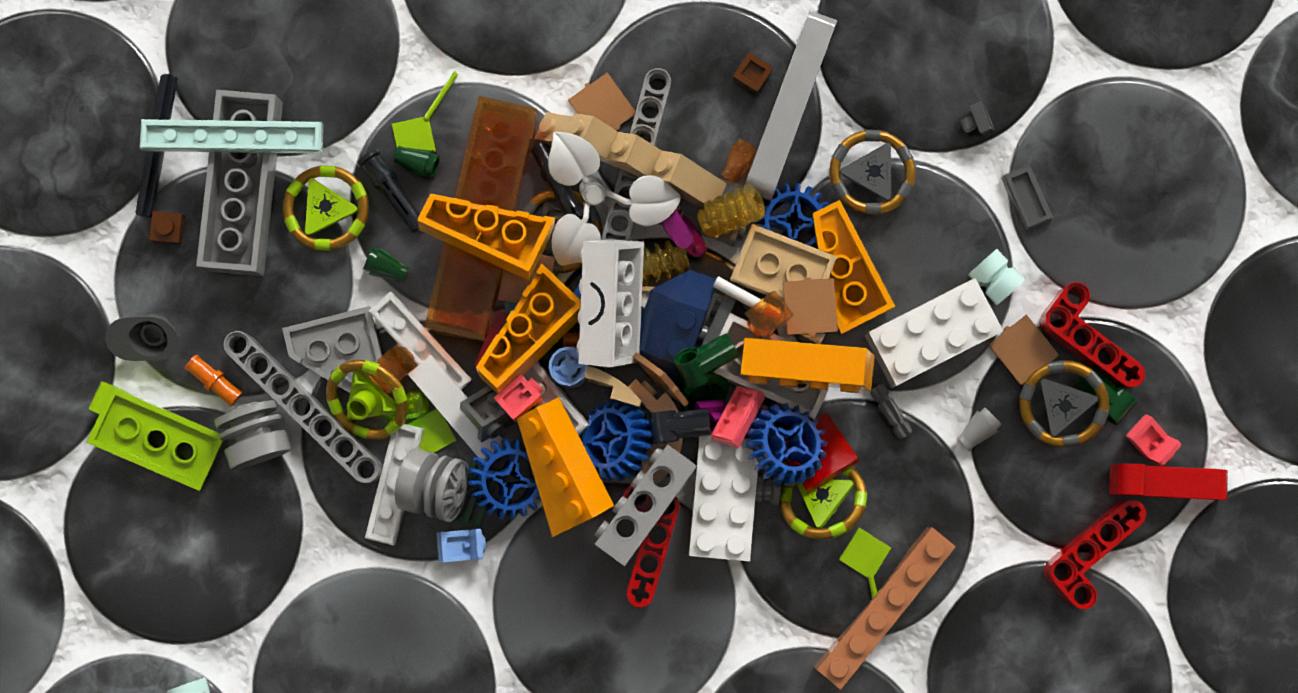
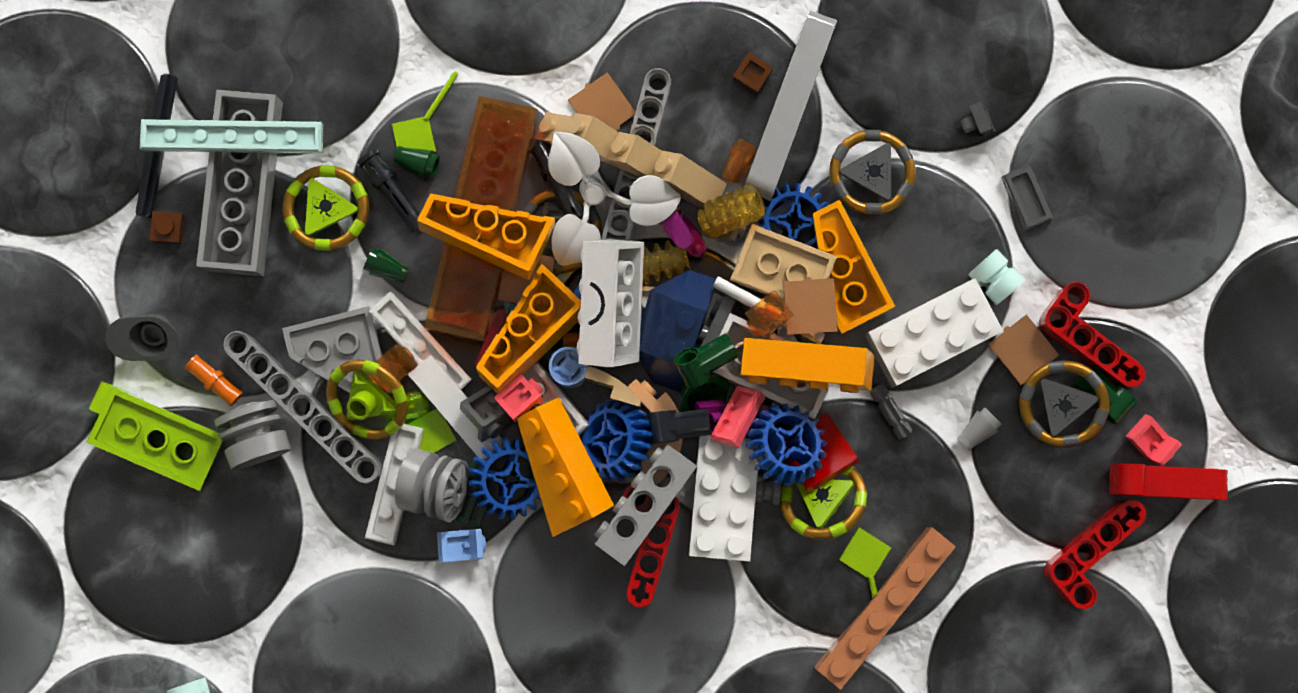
(660, 379): medium nougat piece -> none

